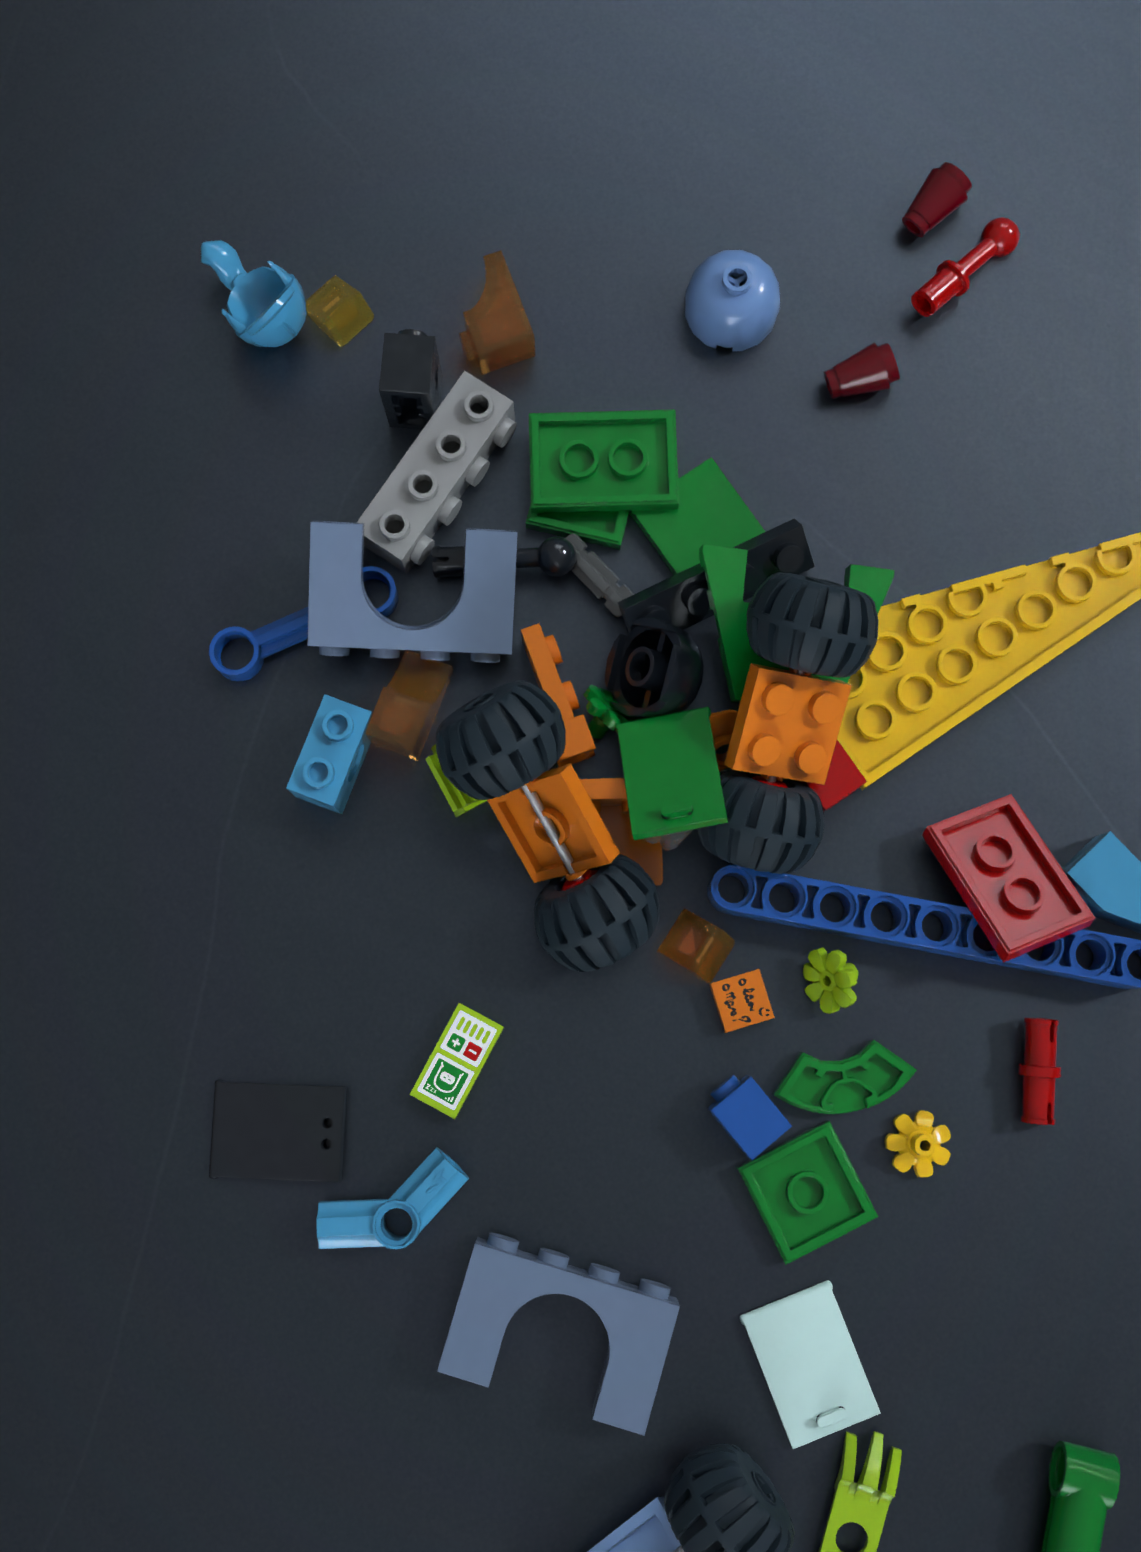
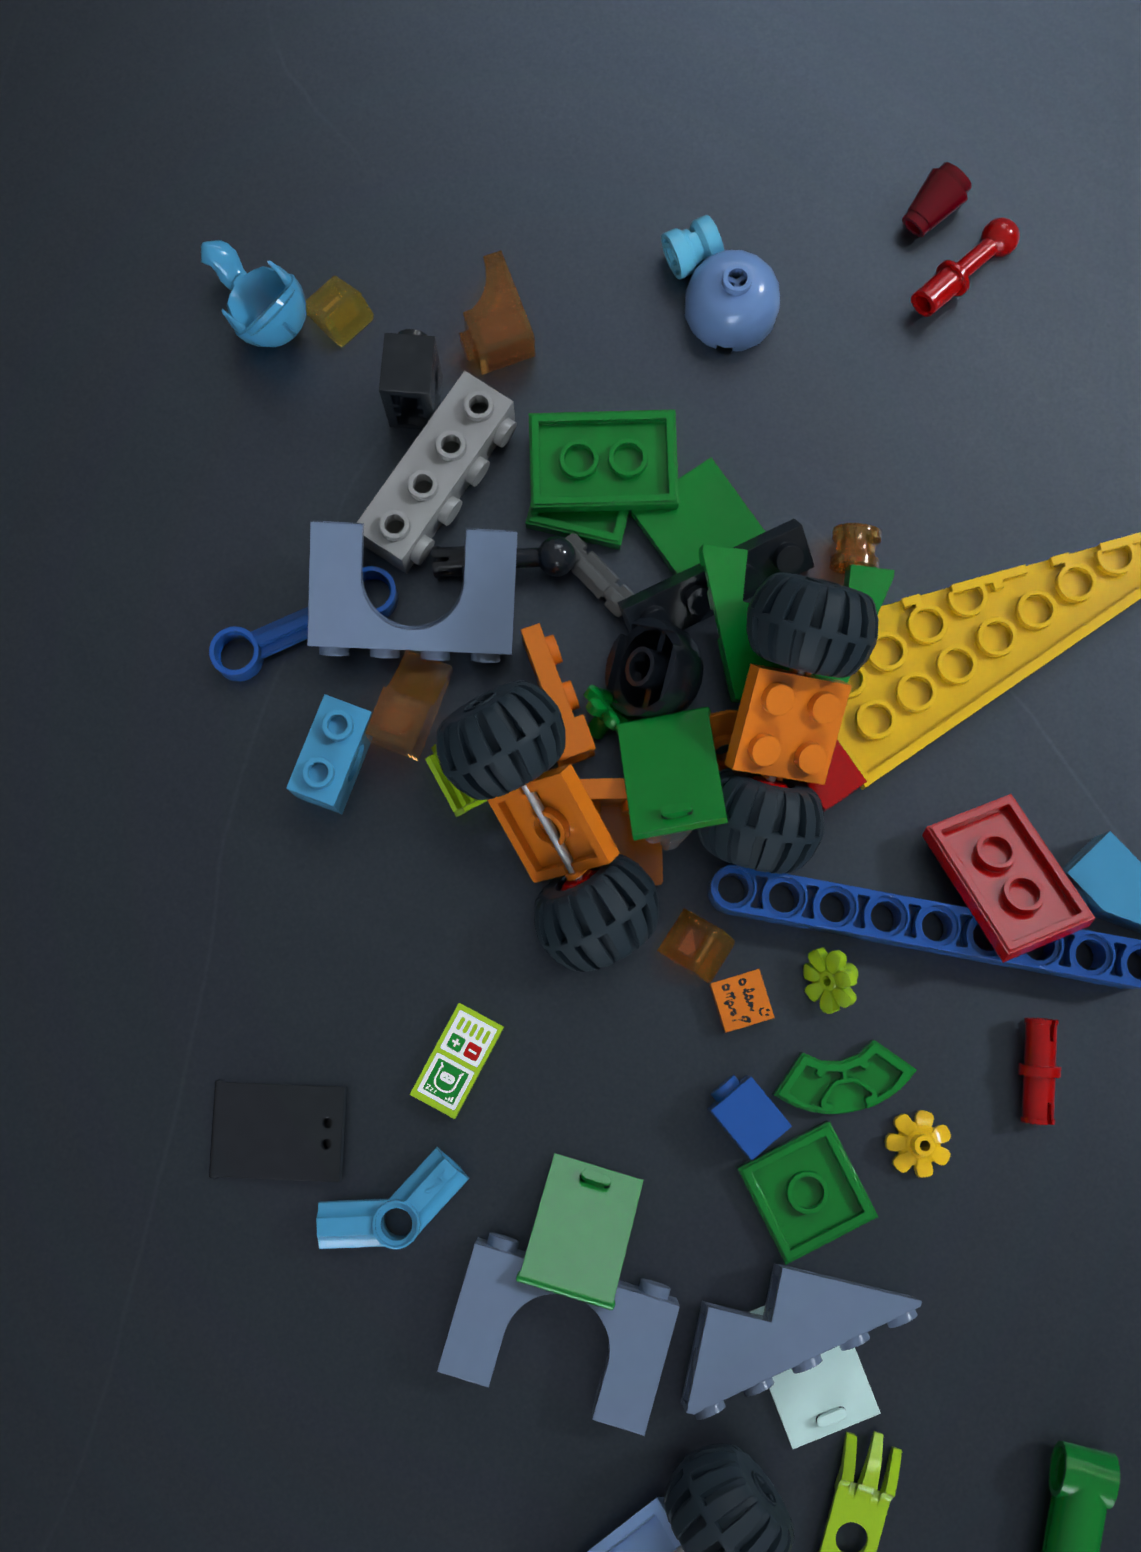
(581, 1232): none -> green container
(690, 247): none -> medium azure wheel
(800, 1321): none -> sand blue slope
(855, 545): none -> clear orange wheel
(863, 372): dark red cone -> none

